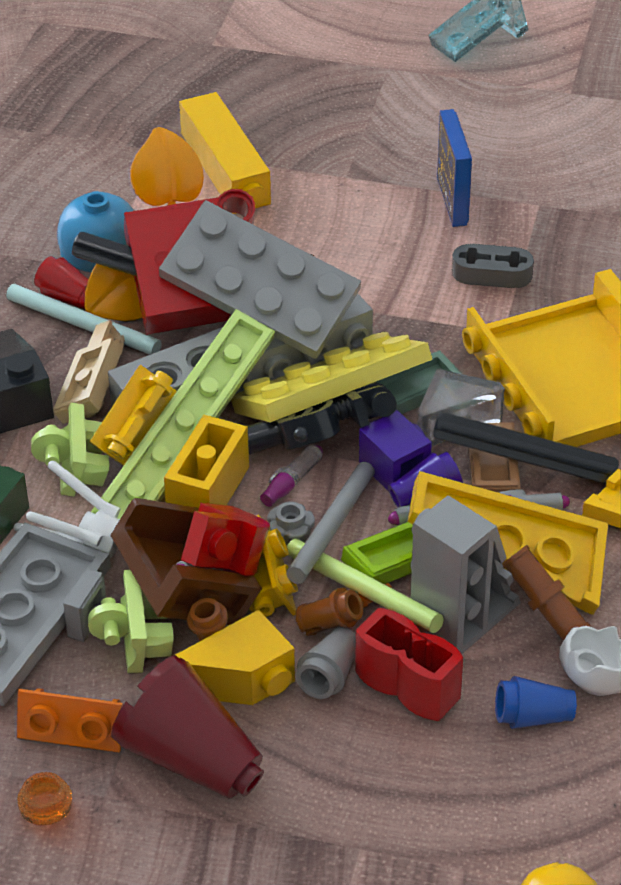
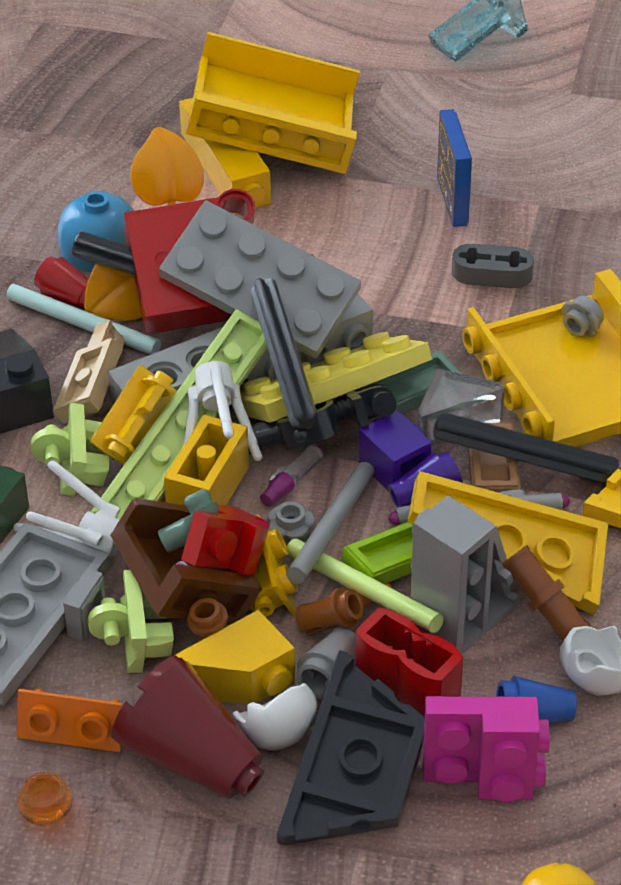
(175, 534): none -> sand green arm
(217, 392): none -> white plant
(274, 103): none -> yellow panel
(281, 720): none -> white hair
(284, 354): none -> black axle
(354, 761): none -> black wing
(486, 743): none -> dark pink plate
(582, 316): none -> light grey plate

